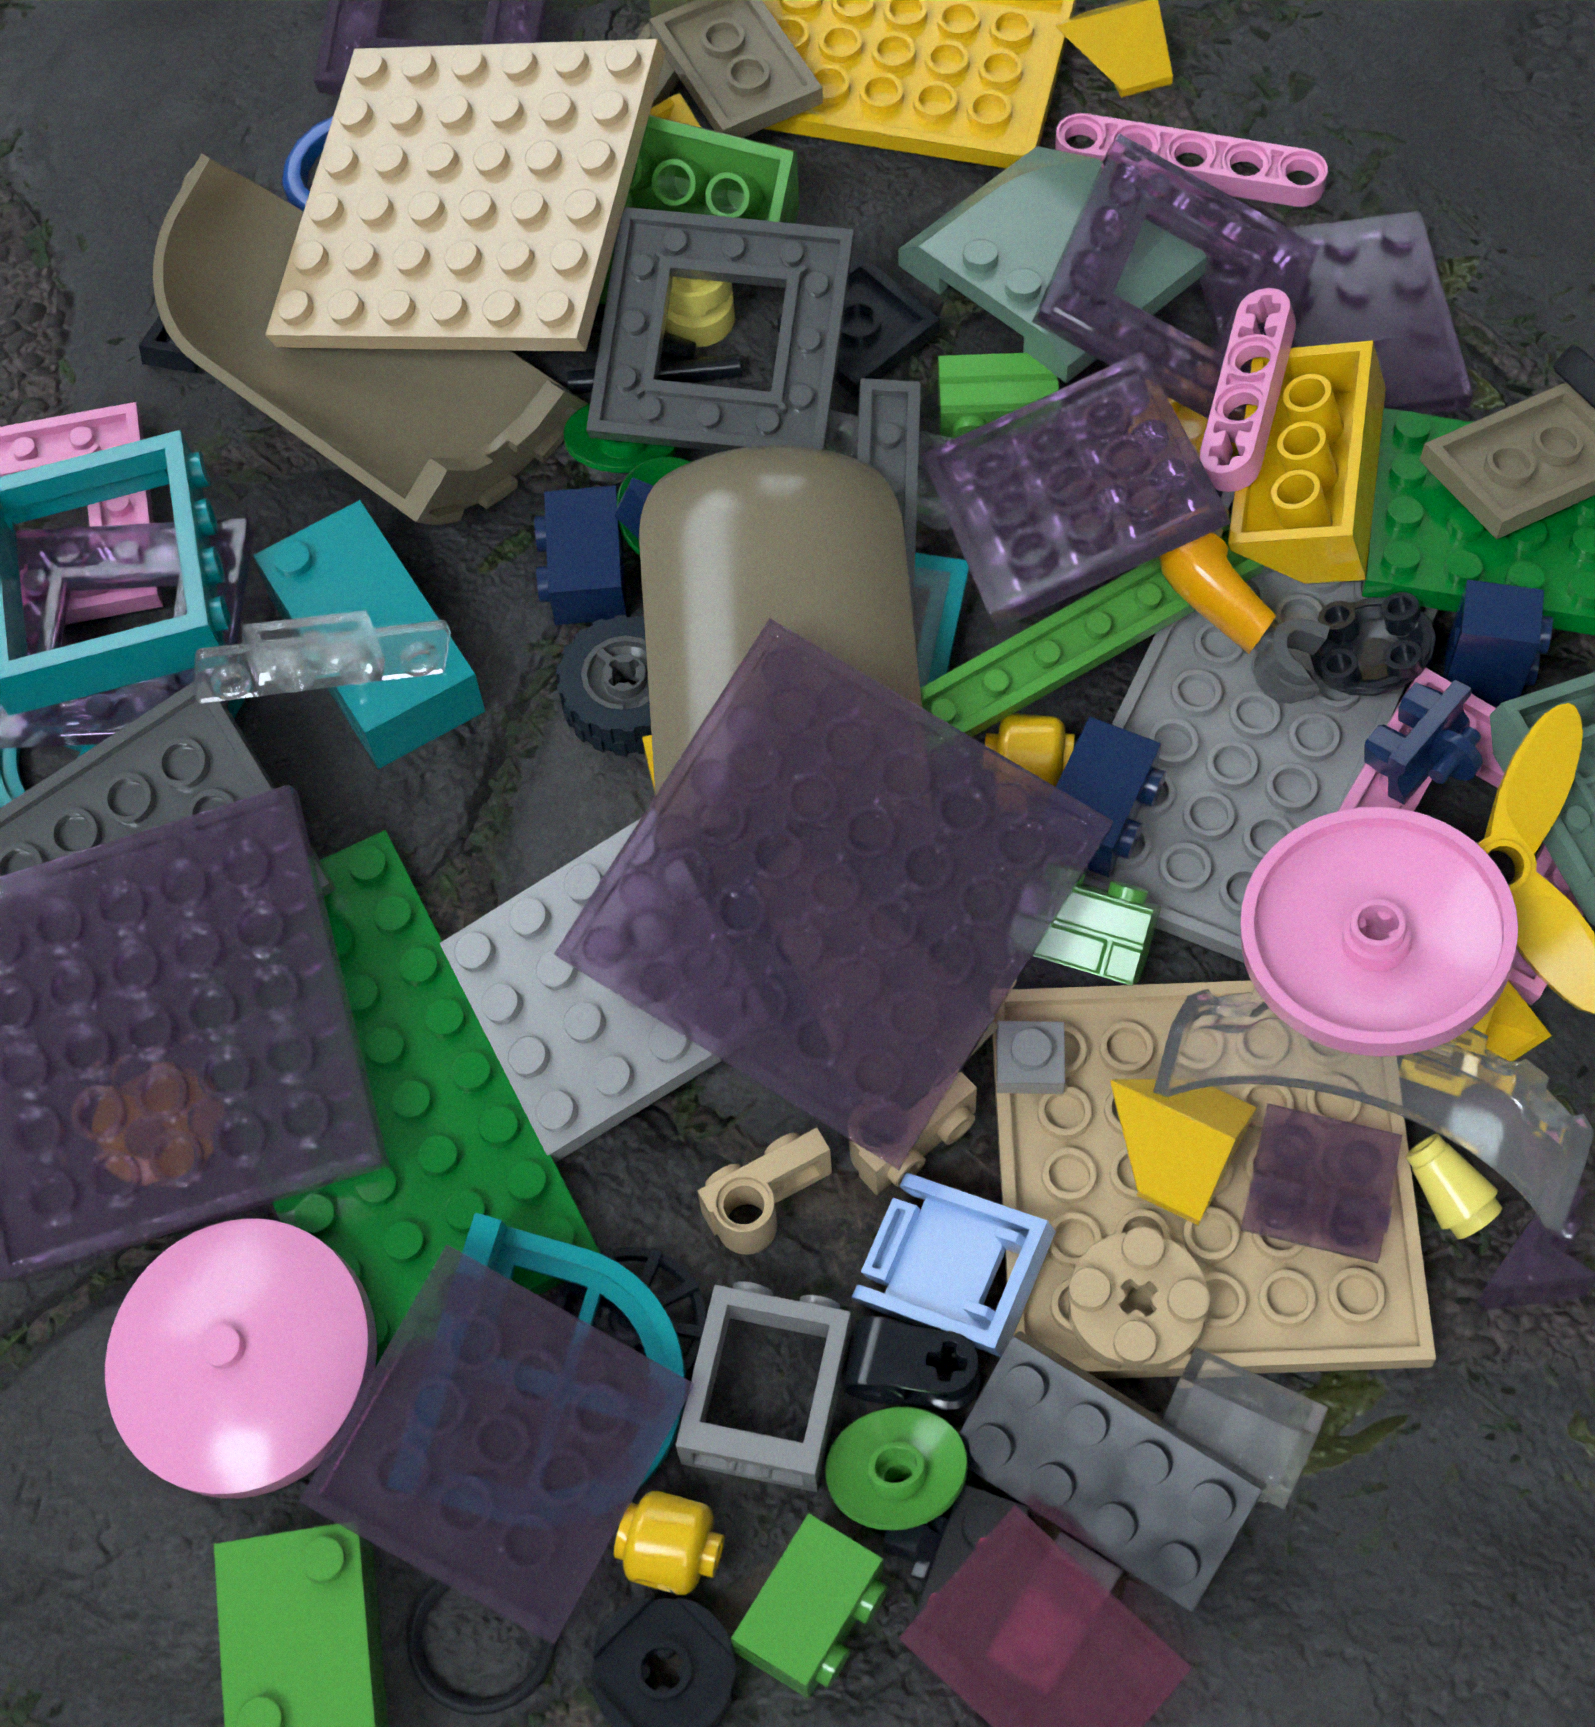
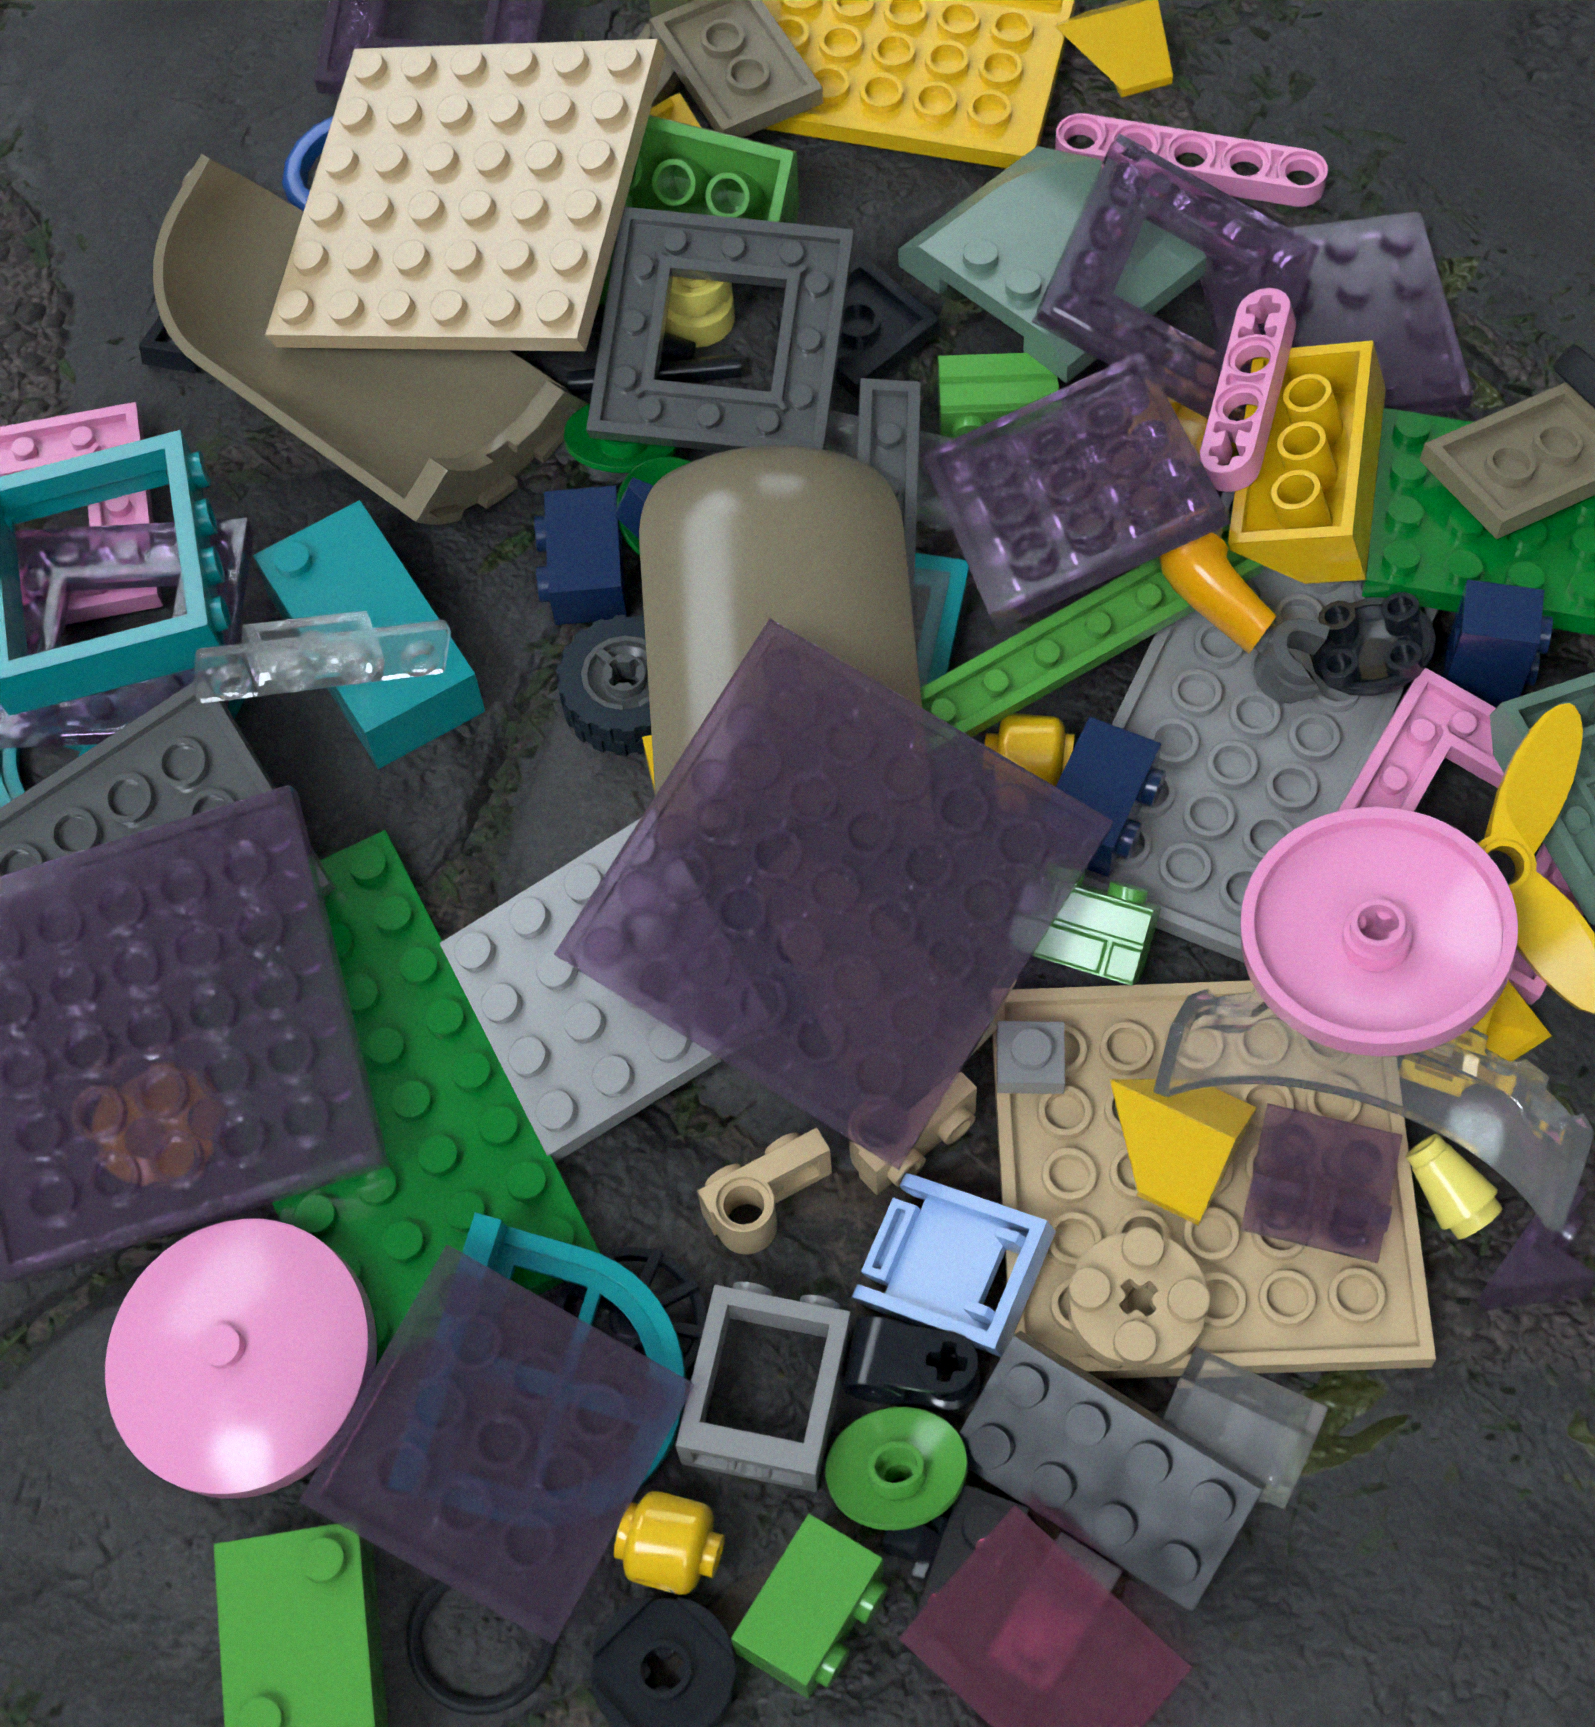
(1436, 747): dark blue hips -> none

